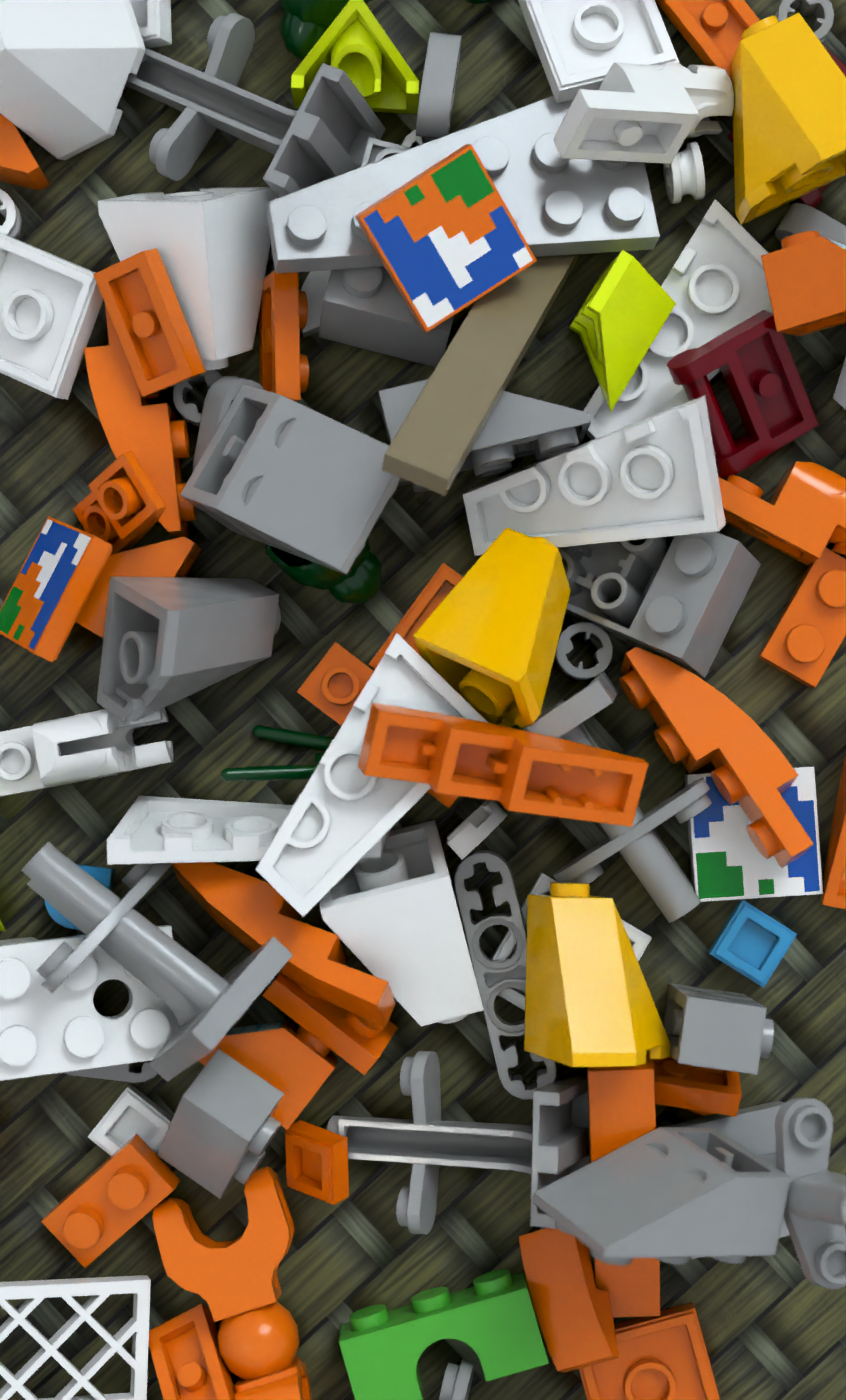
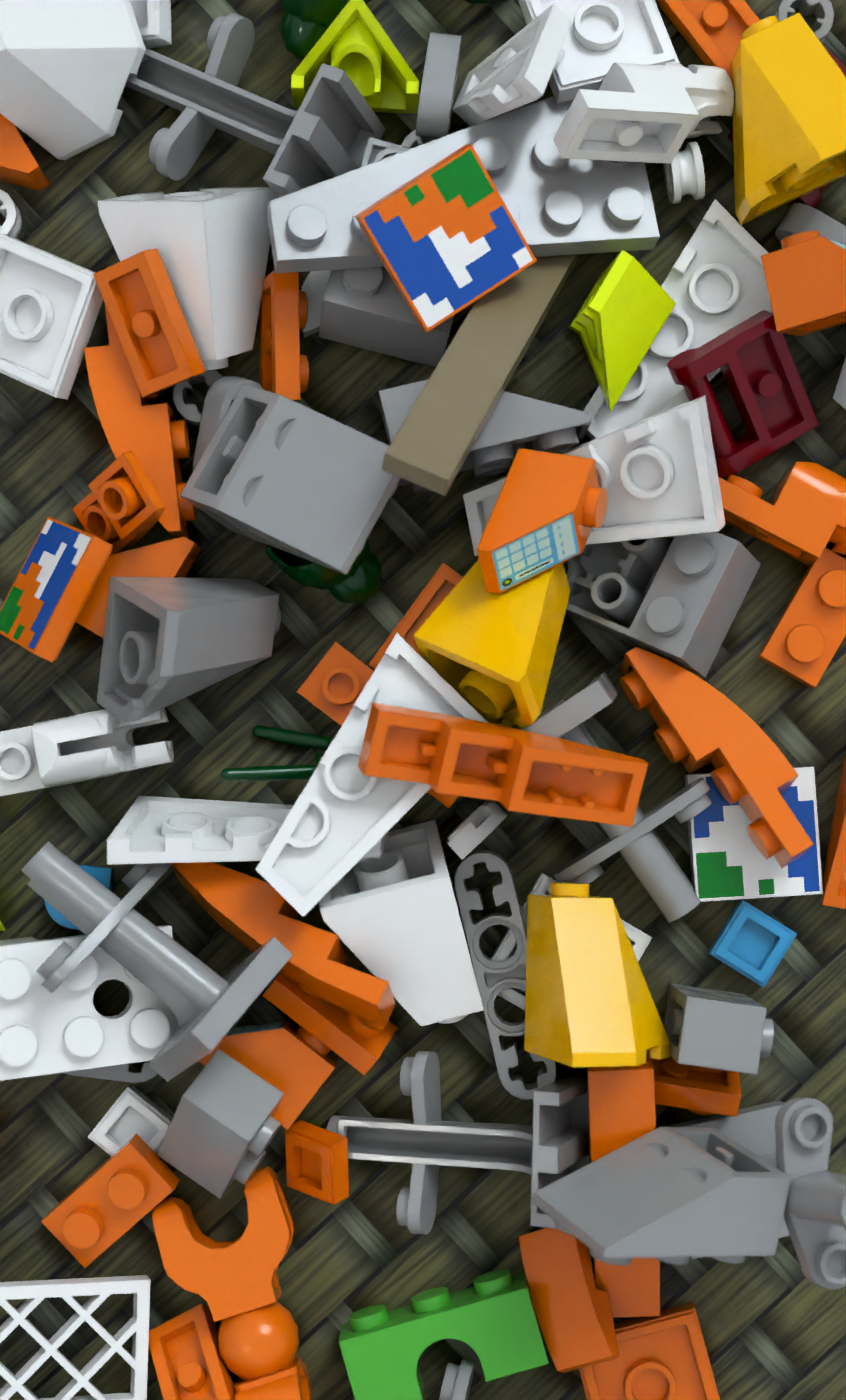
(516, 70): none -> white wing
(540, 517): none -> orange slope
(601, 656): light grey bush -> none

